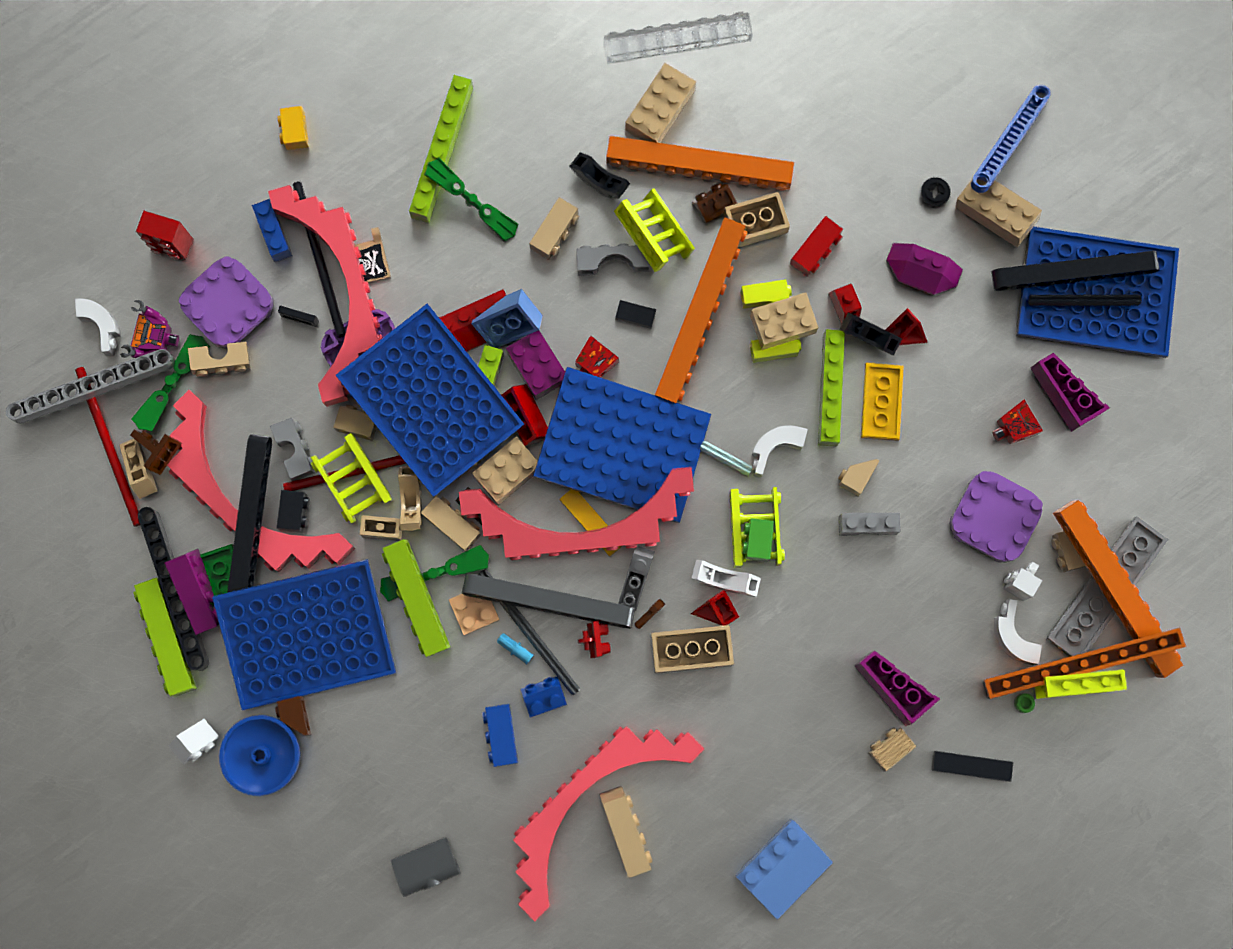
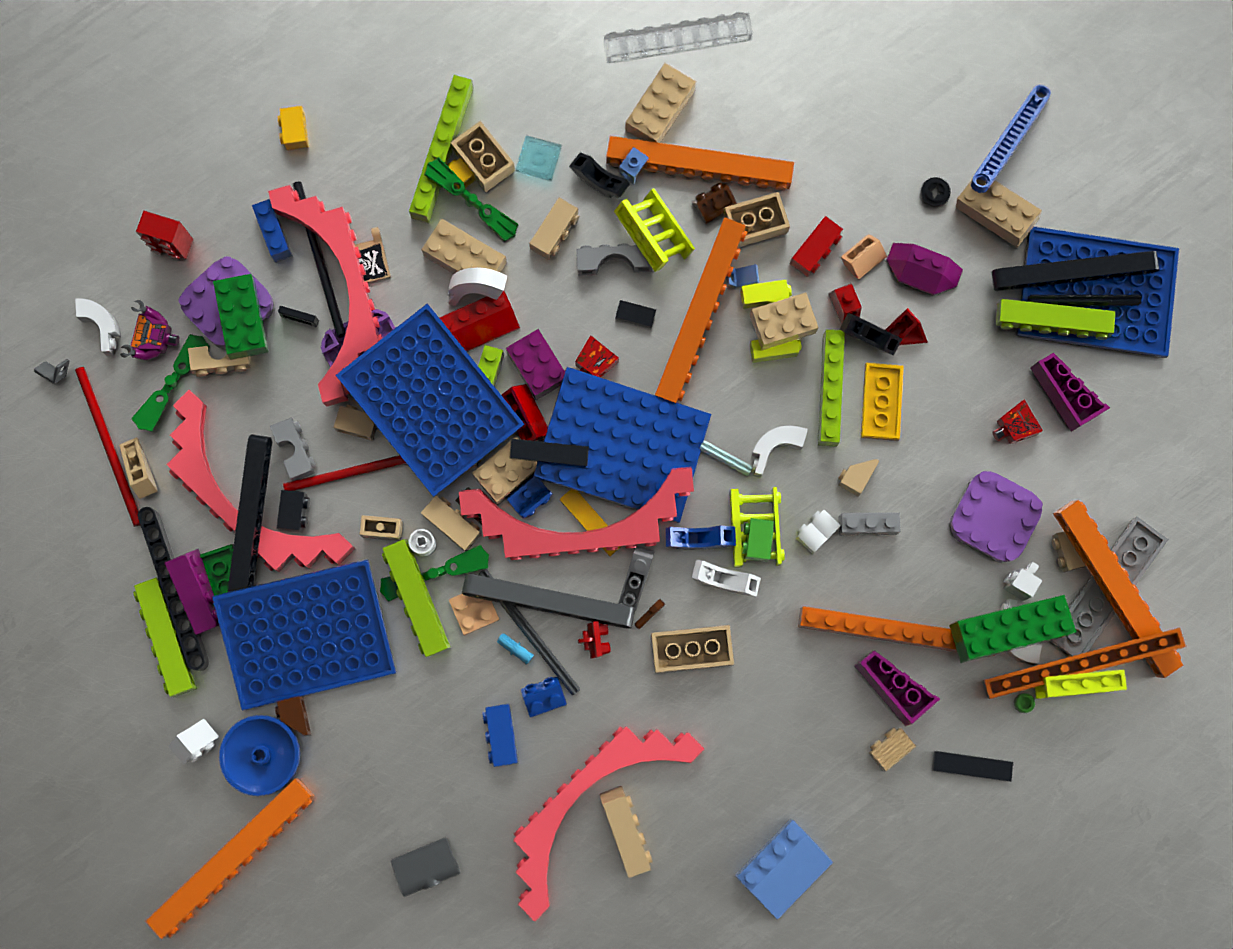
(51, 372): none -> dark grey bracket
(81, 386): light grey beam -> none
(161, 450): reddish brown bracket -> none
(229, 859): none -> orange brick
(240, 316): none -> green brick
(370, 478): neon yellow fence -> none
(410, 499): tan arch -> none
(422, 543): none -> white wheel
(458, 250): none -> tan brick
(462, 171): none -> yellow brick
(478, 281): none -> white arch
(483, 156): none -> tan brick
(508, 319): medium blue slope -> none
(529, 496): none -> blue bracket
(538, 158): none -> clear light blue tile
(549, 452): none -> black tile
(632, 165): none -> medium blue bracket
(700, 538): none -> blue arch
(717, 610): red slope -> none
(744, 276): none -> medium blue bracket
(818, 531): none -> white brick
(864, 256): none -> light nougat brick
(876, 628): none -> orange brick
(1012, 628): none -> green brick
(1055, 318): none -> lime brick

